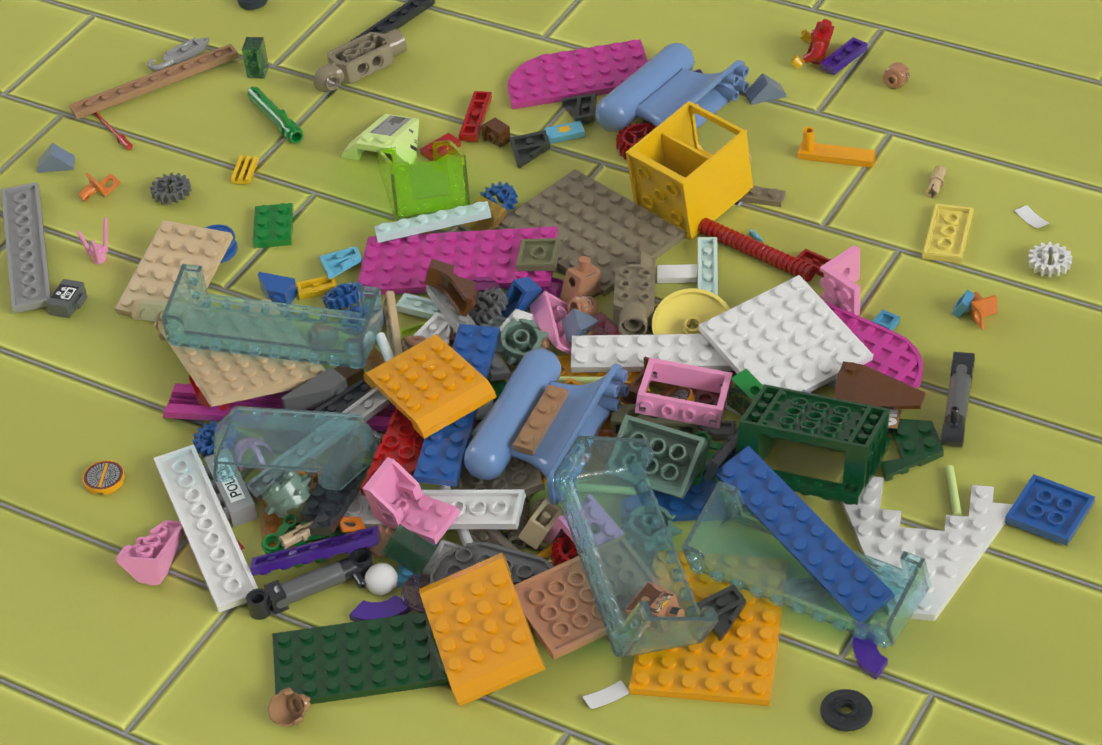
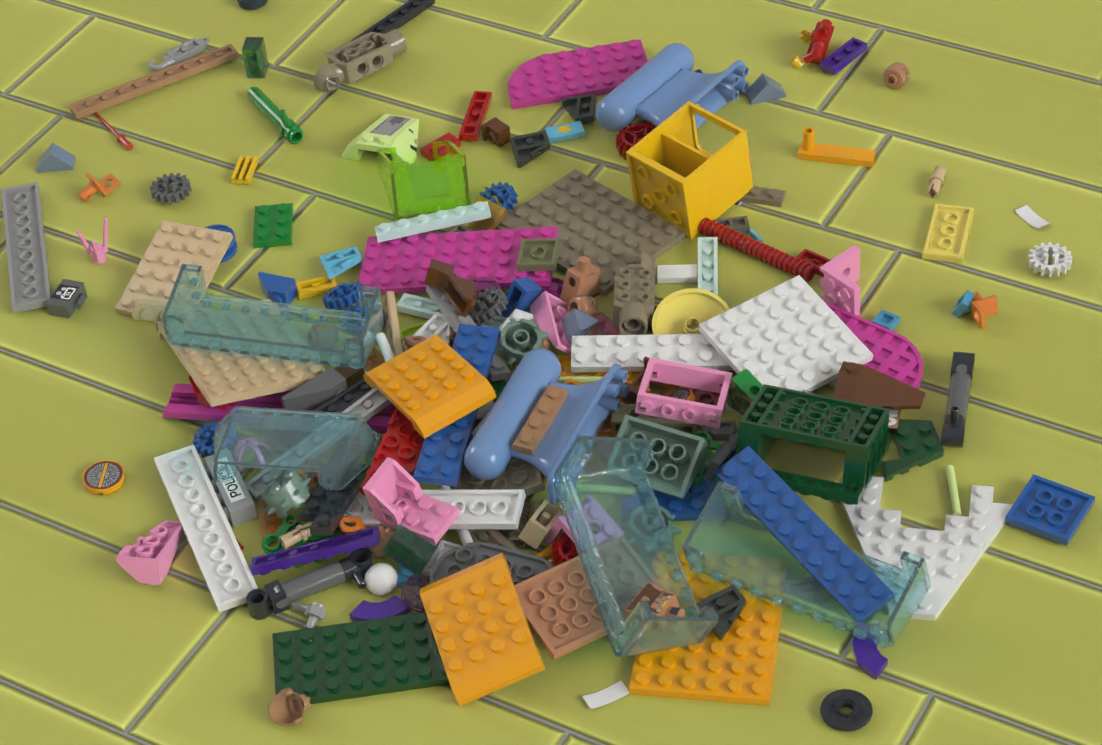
(314, 611): none -> light grey piece
(739, 224): none -> dark grey tile

